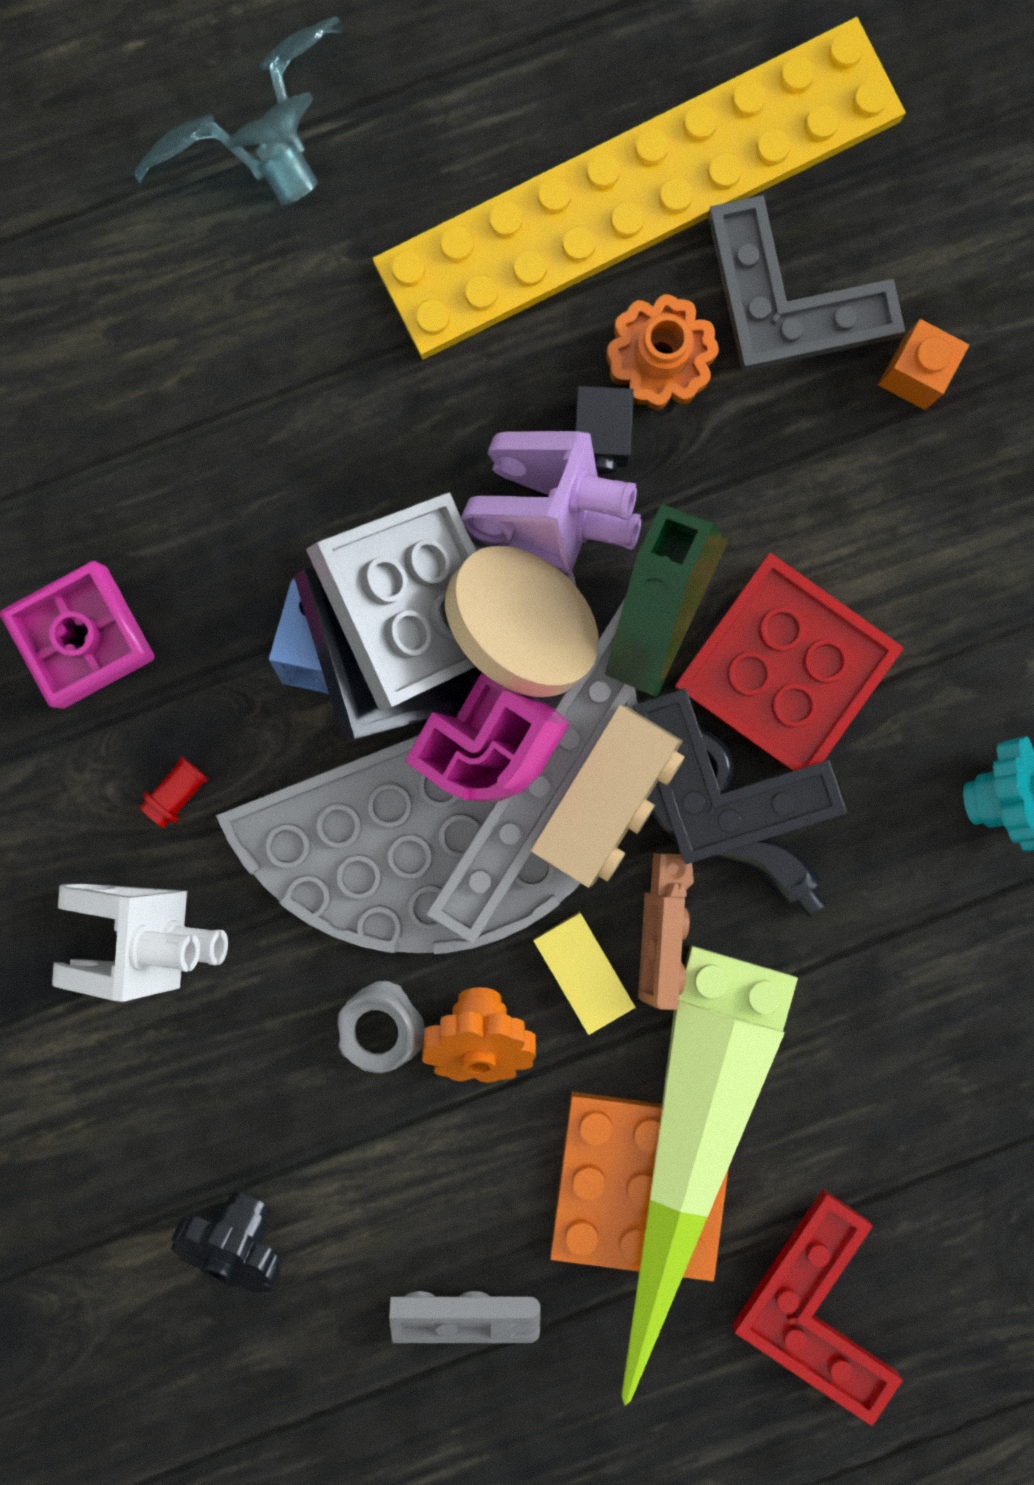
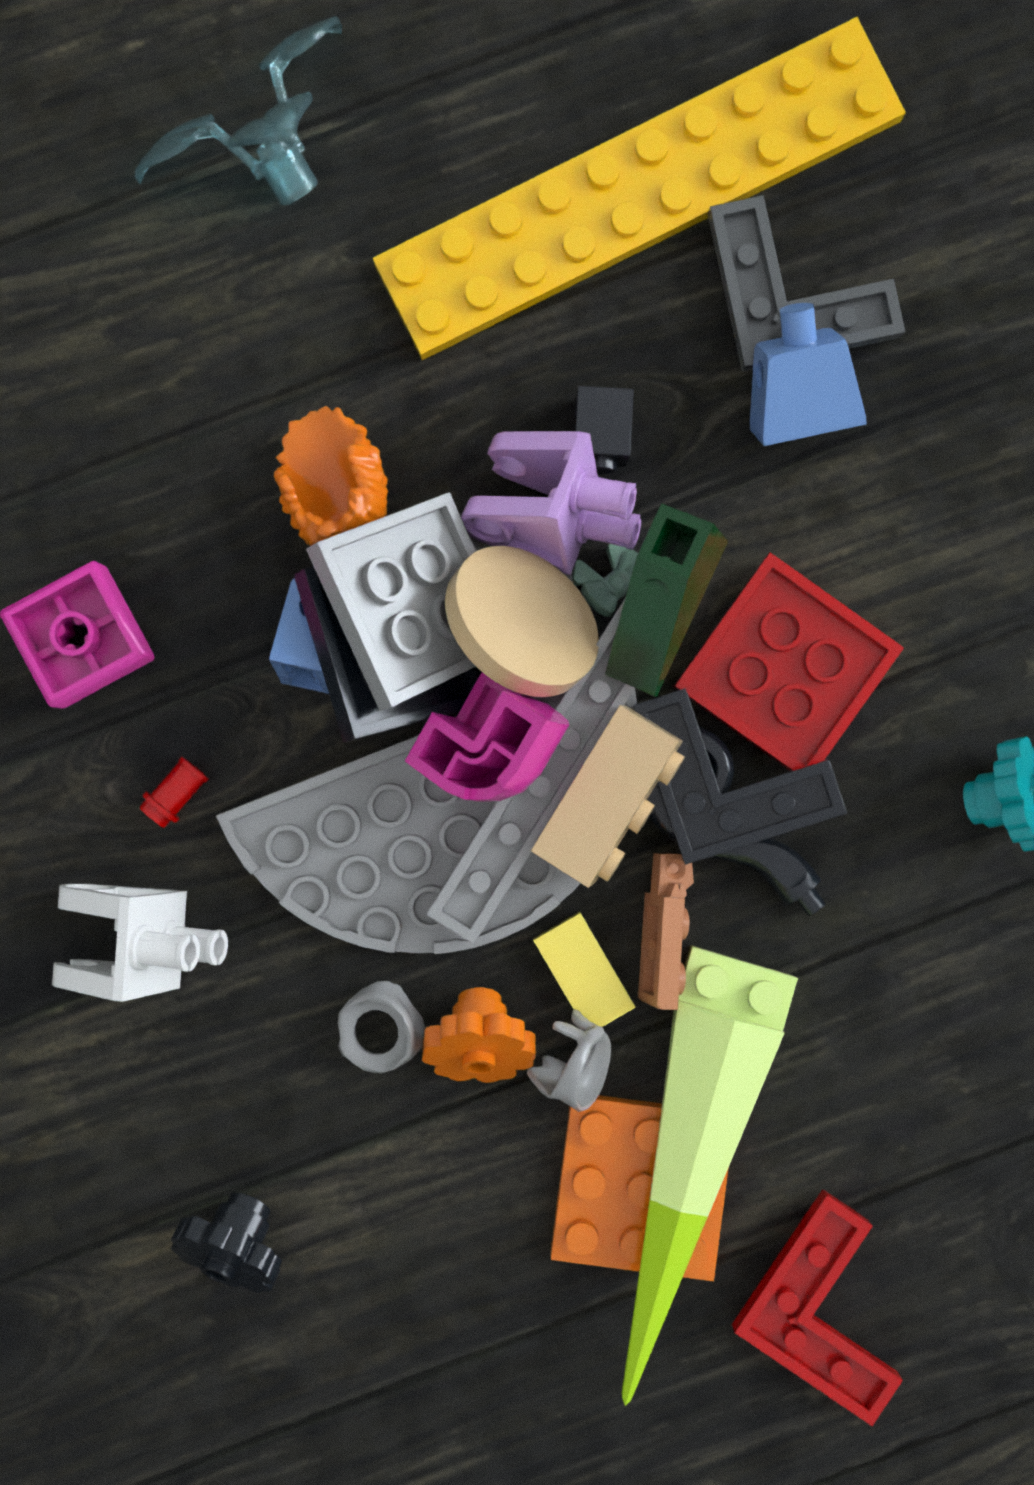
(329, 476): none -> orange piece
(464, 1319): light grey hinge -> none
(584, 1074): none -> light grey piece
(605, 592): none -> sand green piece
(655, 374): orange plant -> none
(803, 381): none -> medium blue torso
(923, 364): orange brick -> none

